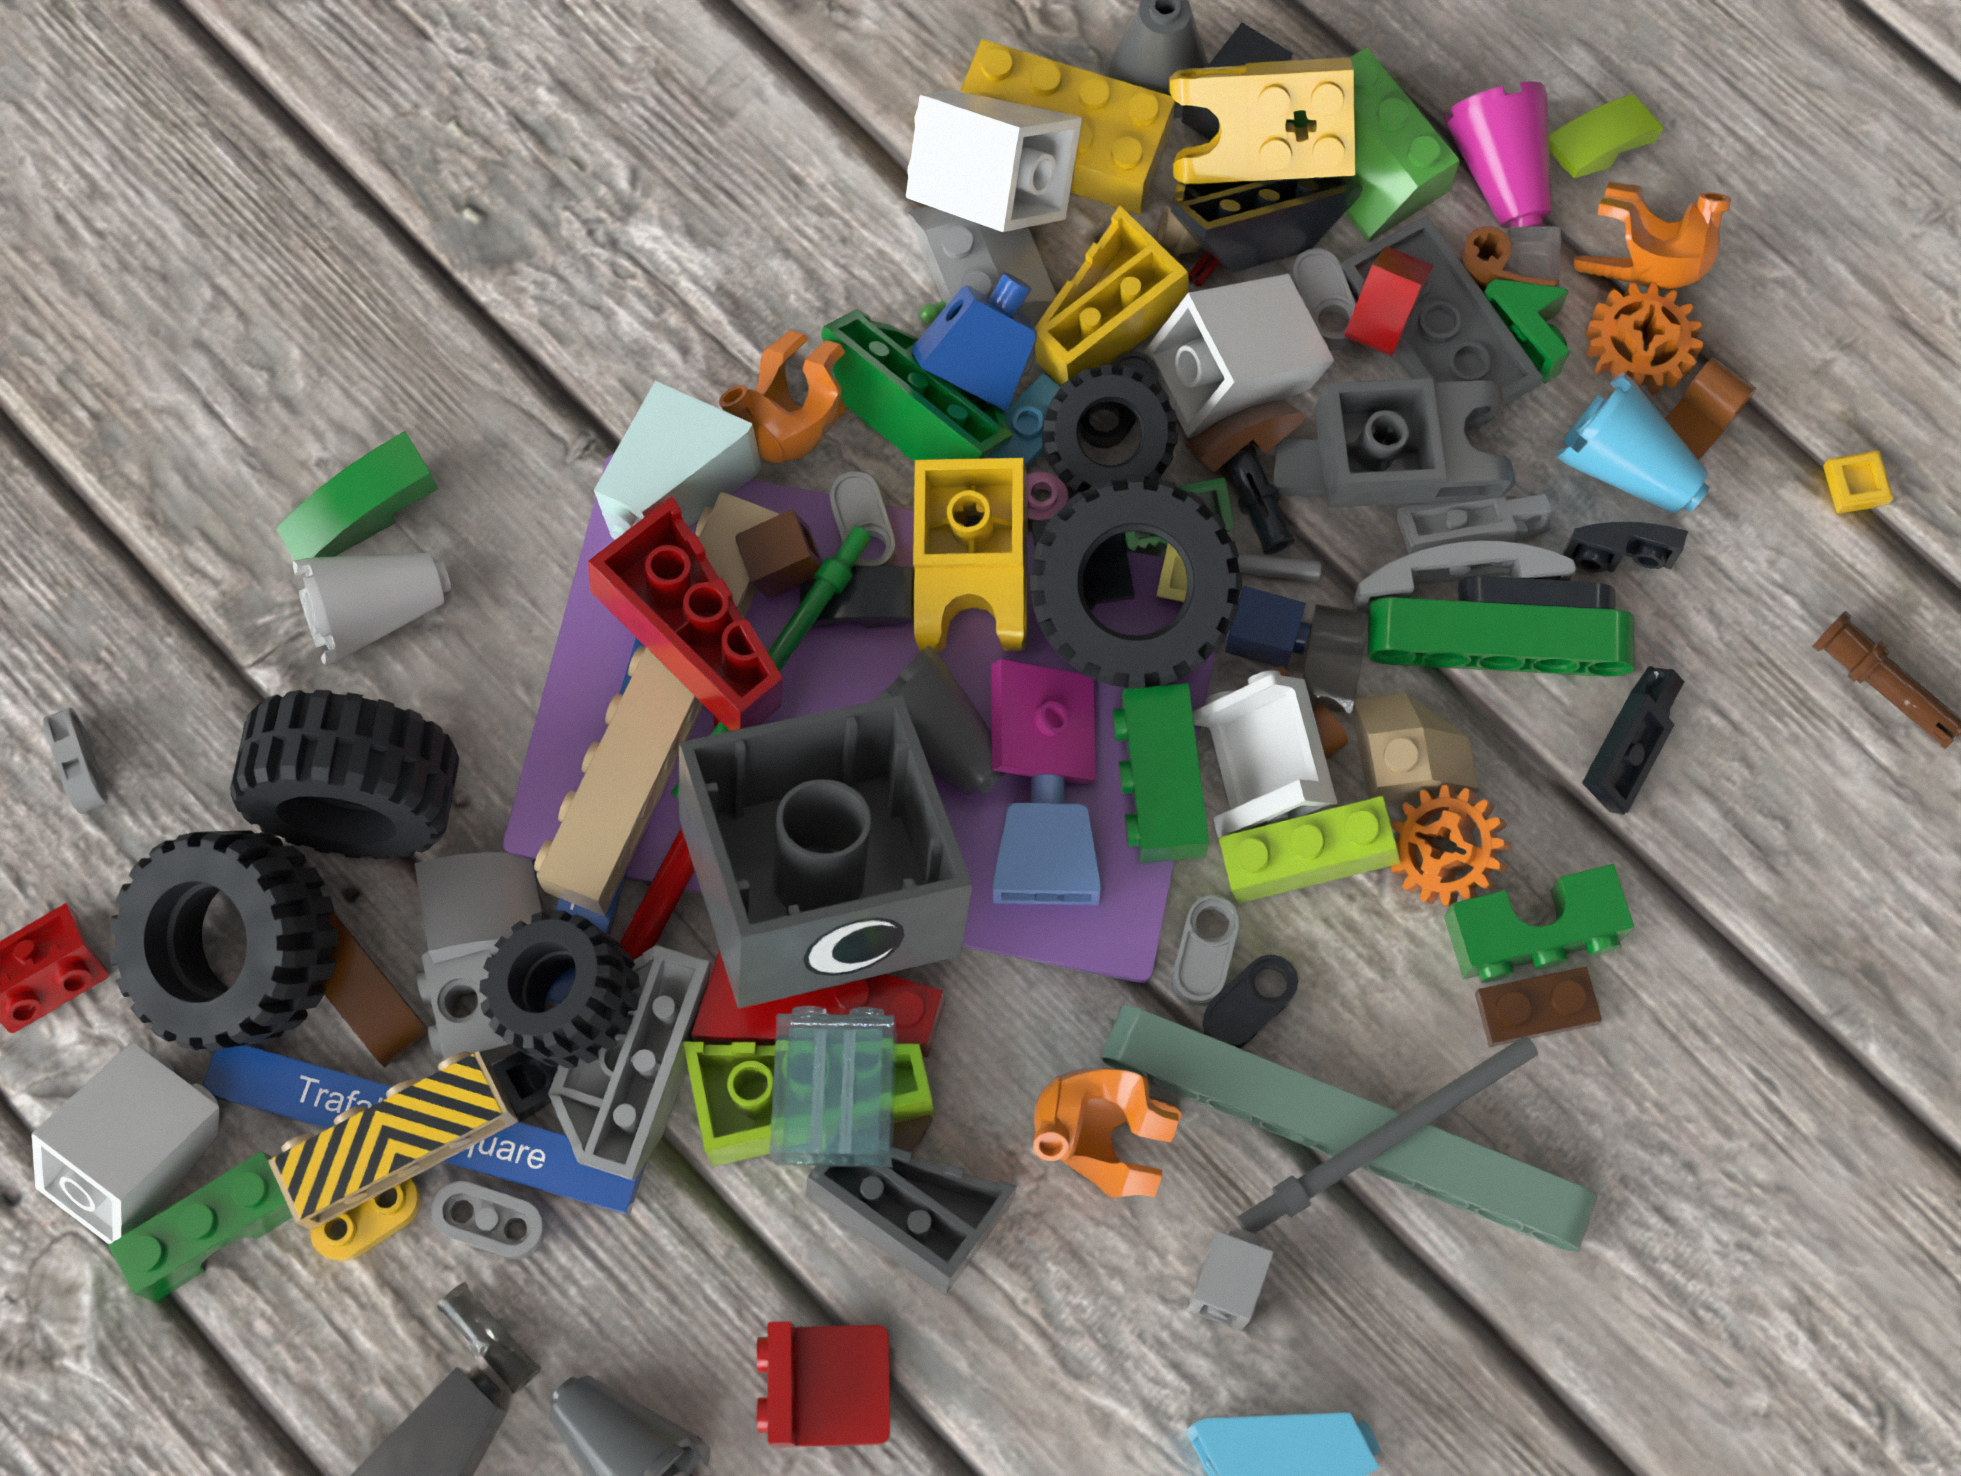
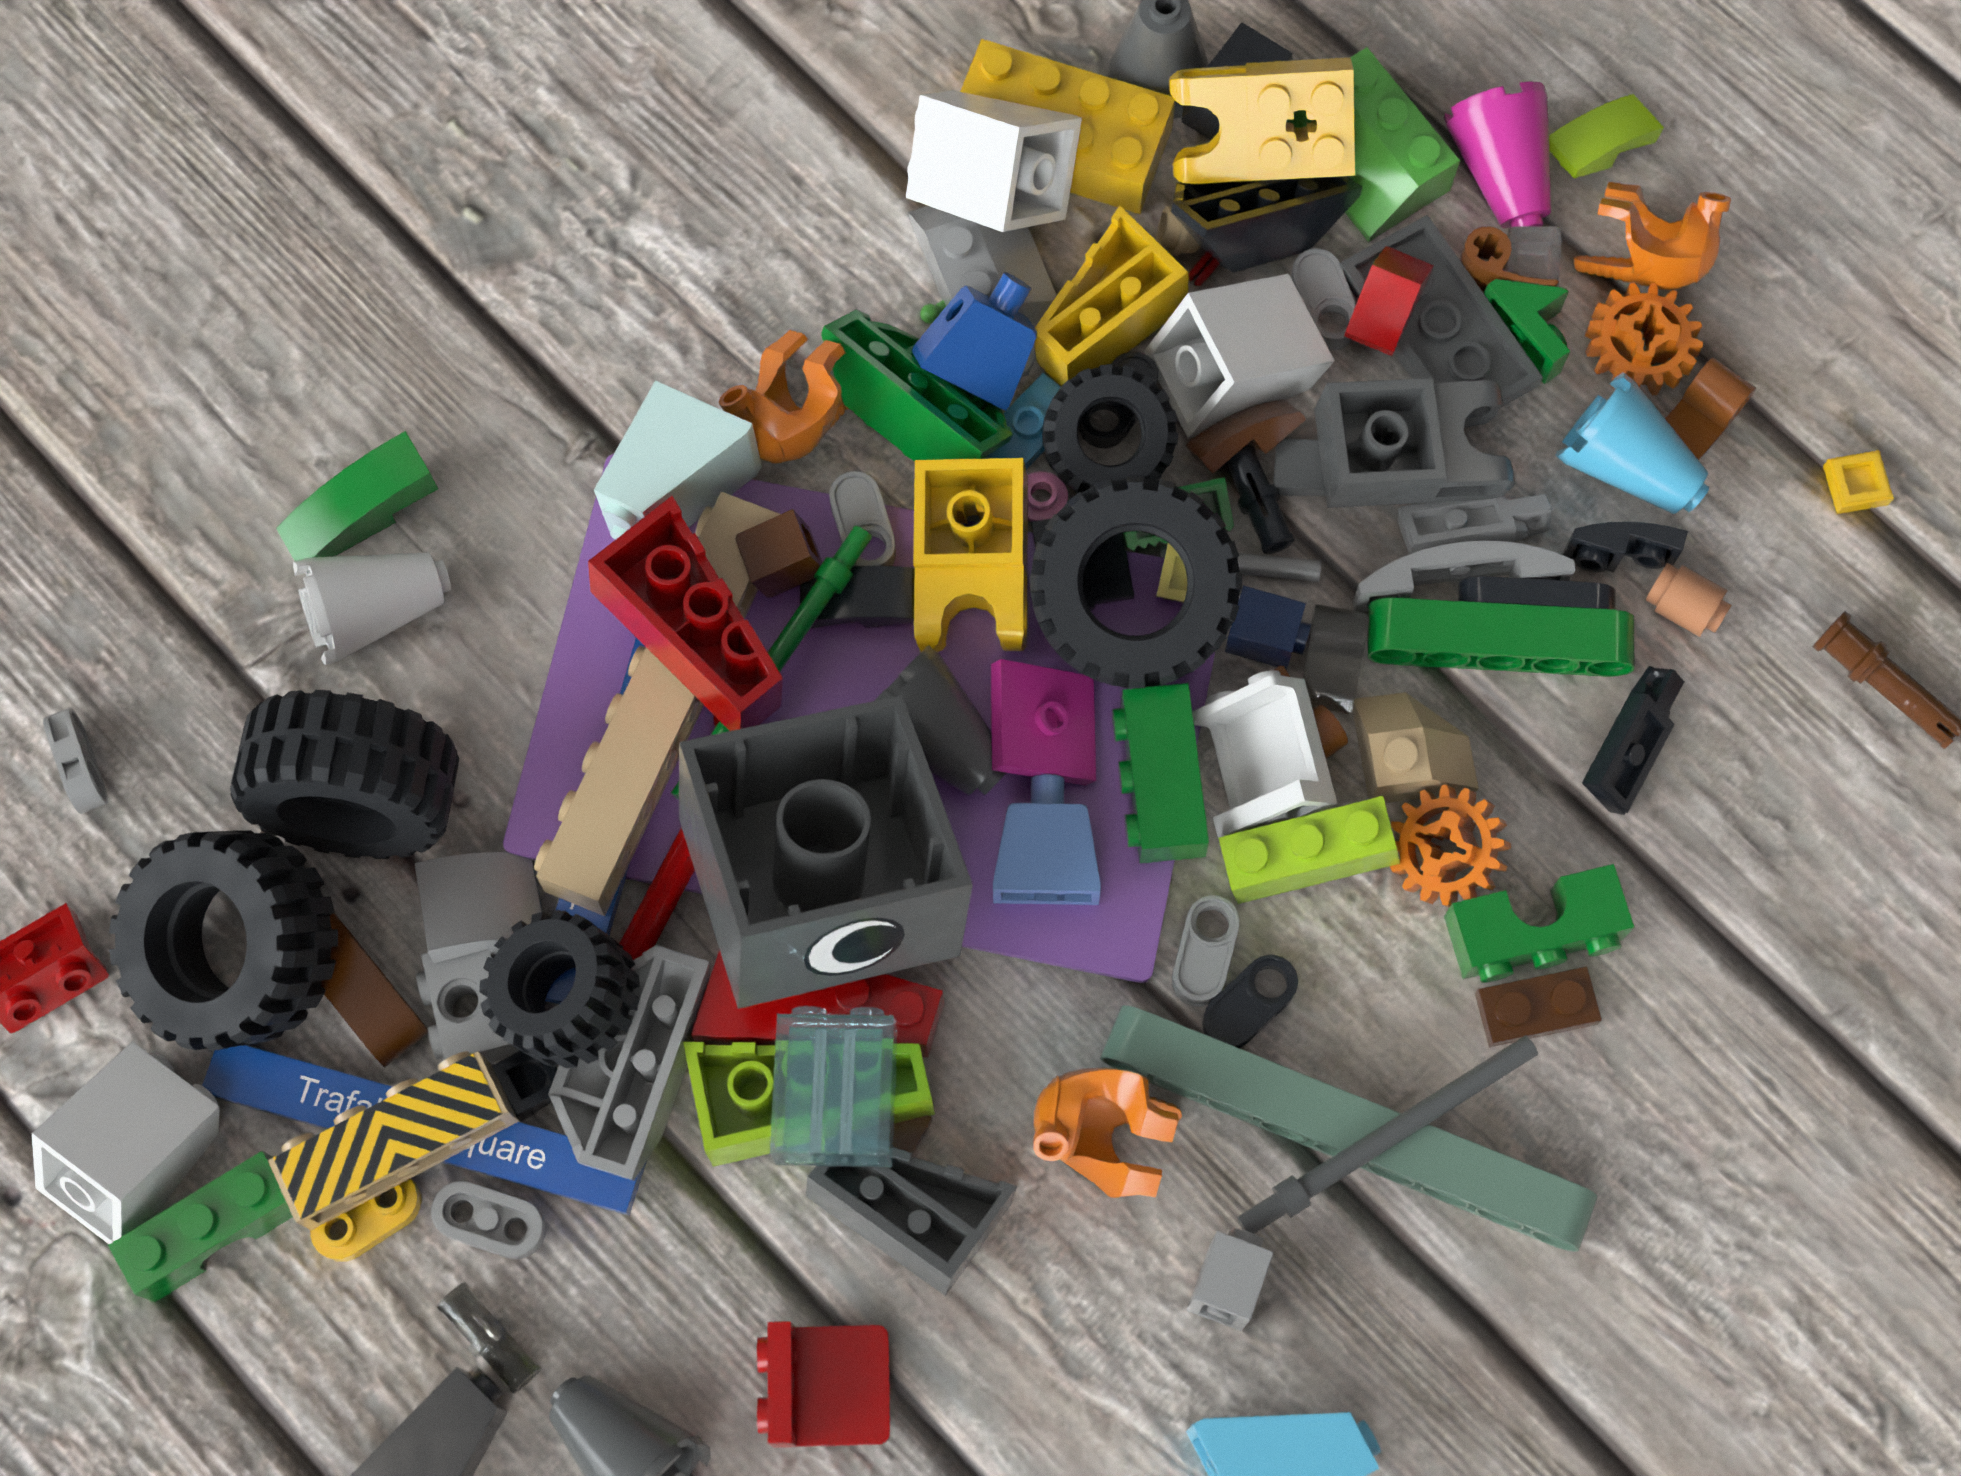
(1689, 599): none -> nougat brick

